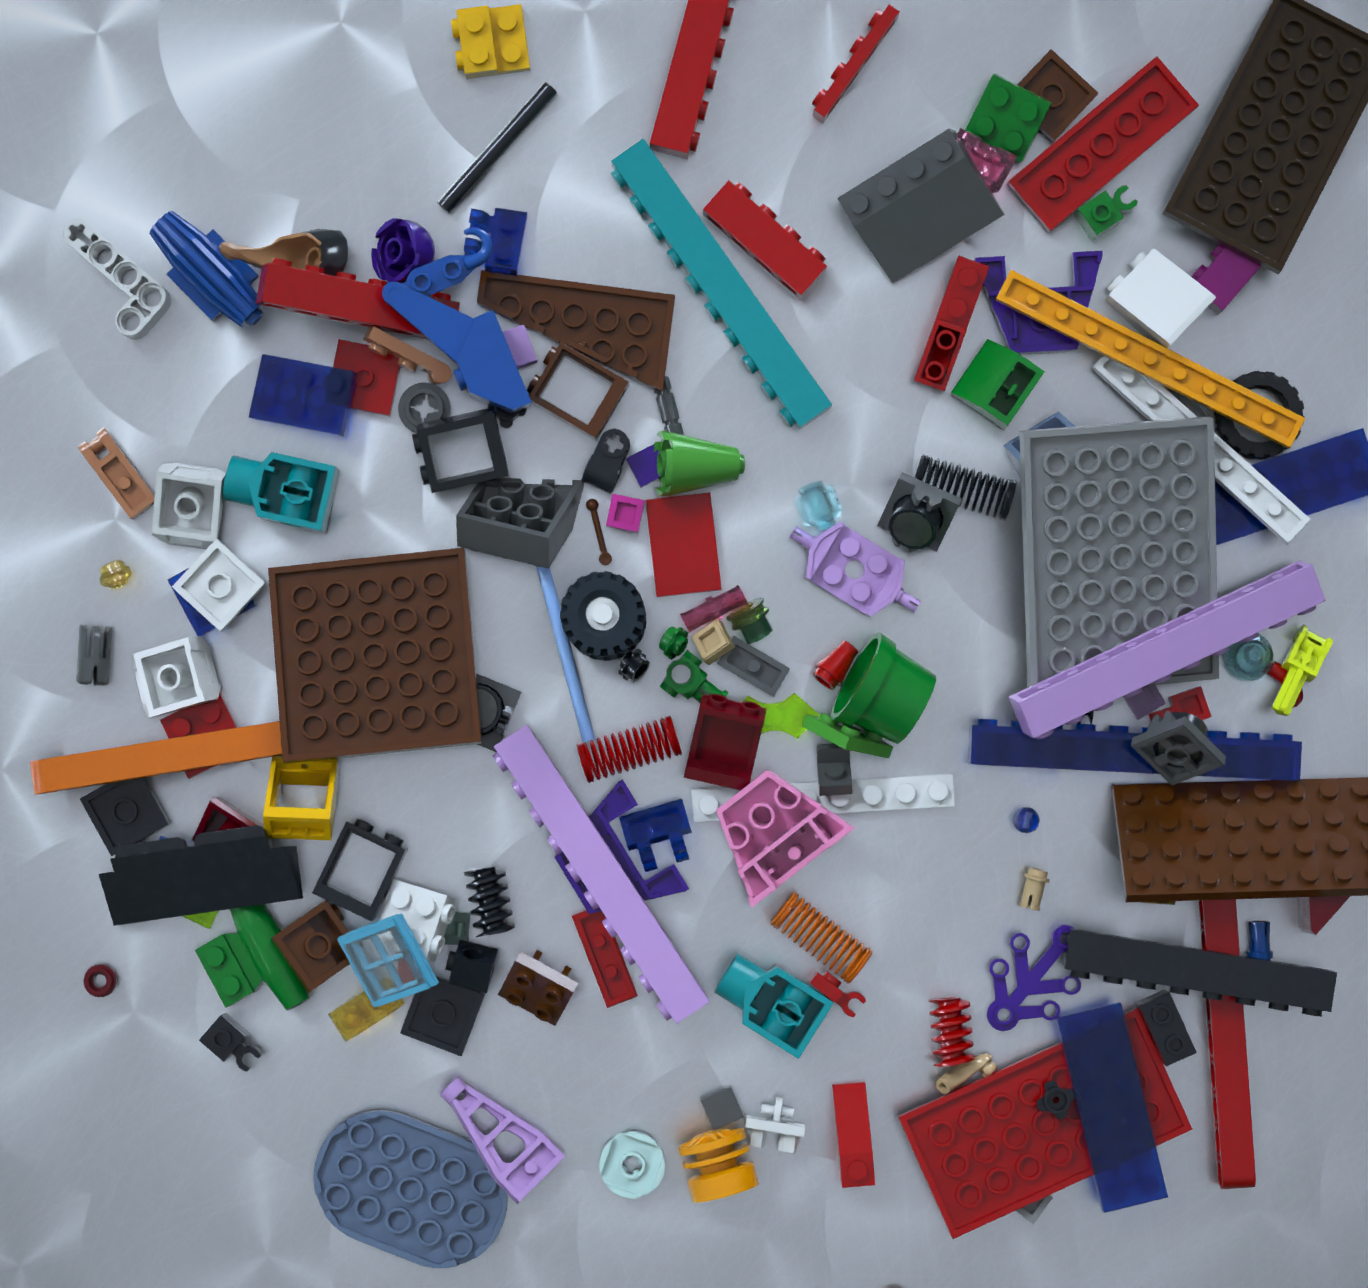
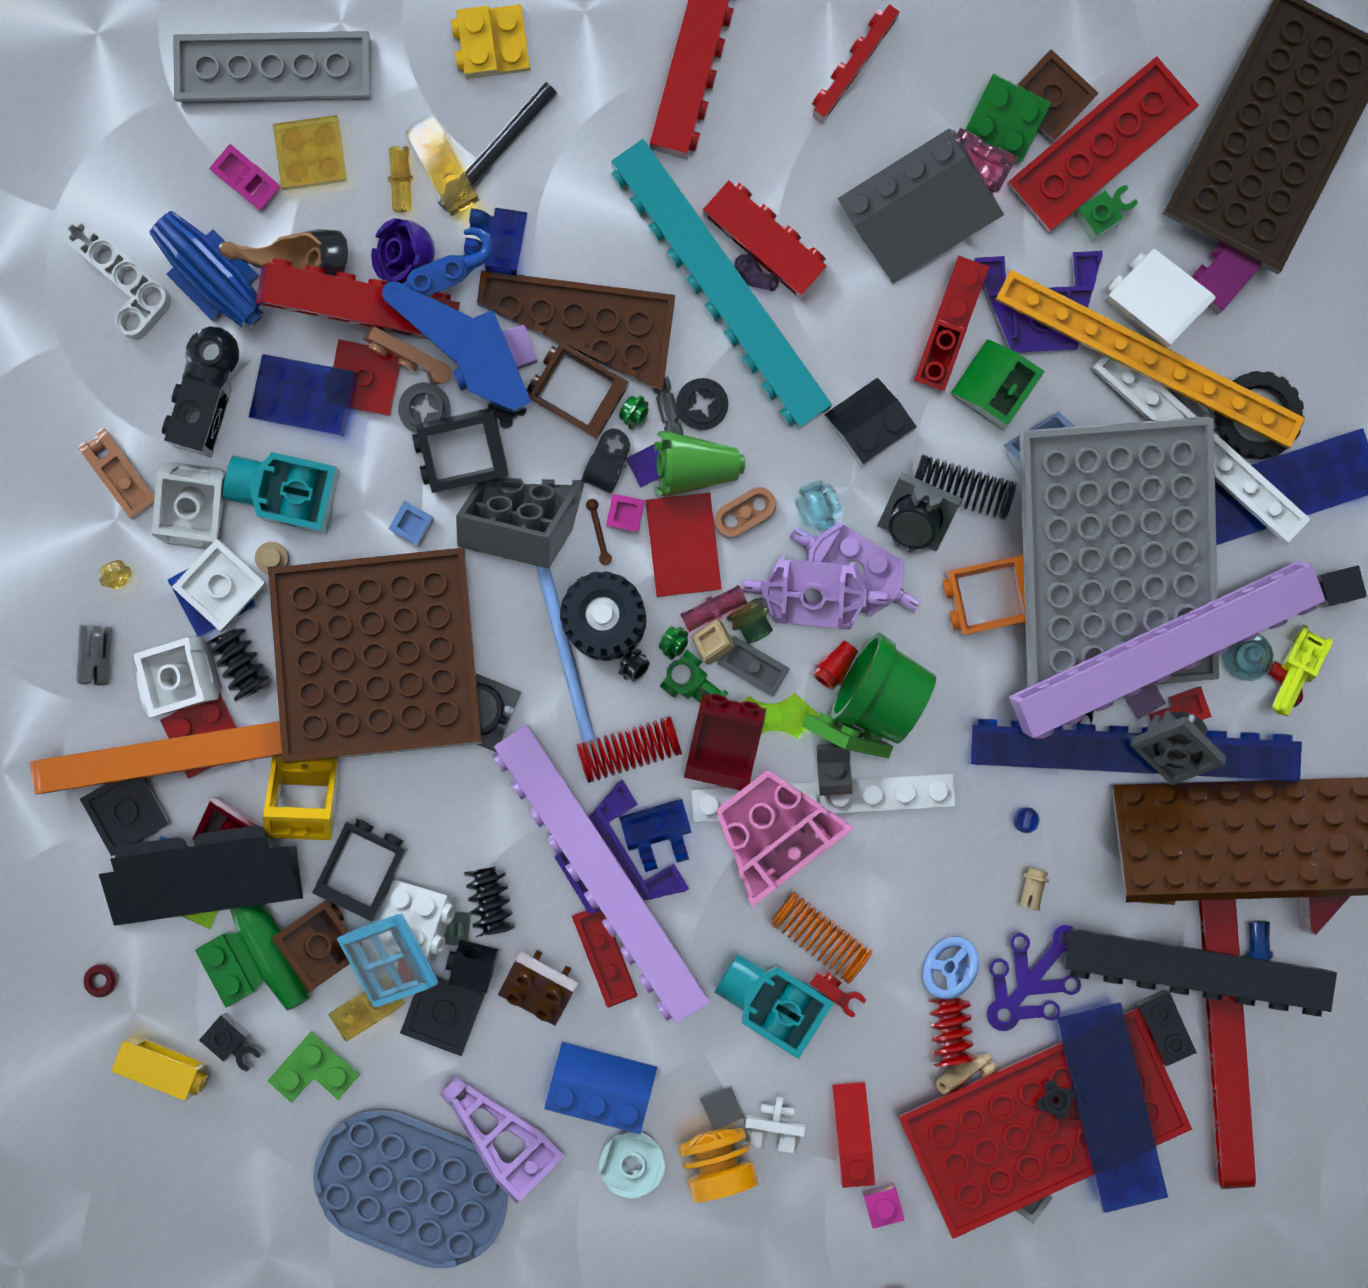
(160, 1068): none -> yellow window
(202, 390): none -> black brick
(238, 663): none -> black piece
(244, 177): none -> dark pink slope
(270, 555): none -> tan plate
(271, 66): none -> light grey plate
(310, 152): none -> clear yellow plate
(313, 1061): none -> bright green plate
(400, 178): none -> clear yellow axle
(411, 523): none -> medium blue plate
(442, 166): none -> clear yellow plate
(601, 1087): none -> blue slope
(634, 411): none -> green plate
(708, 390): none -> black gear
(744, 511): none -> nougat plate
(753, 274): none -> clear purple arm
(839, 584): none -> lavender plate
(870, 422): none -> black slope
(883, 1205): none -> dark pink brick
(952, 590): none -> orange window
(958, 972): none -> light blue piece
(1342, 586): none -> black brick

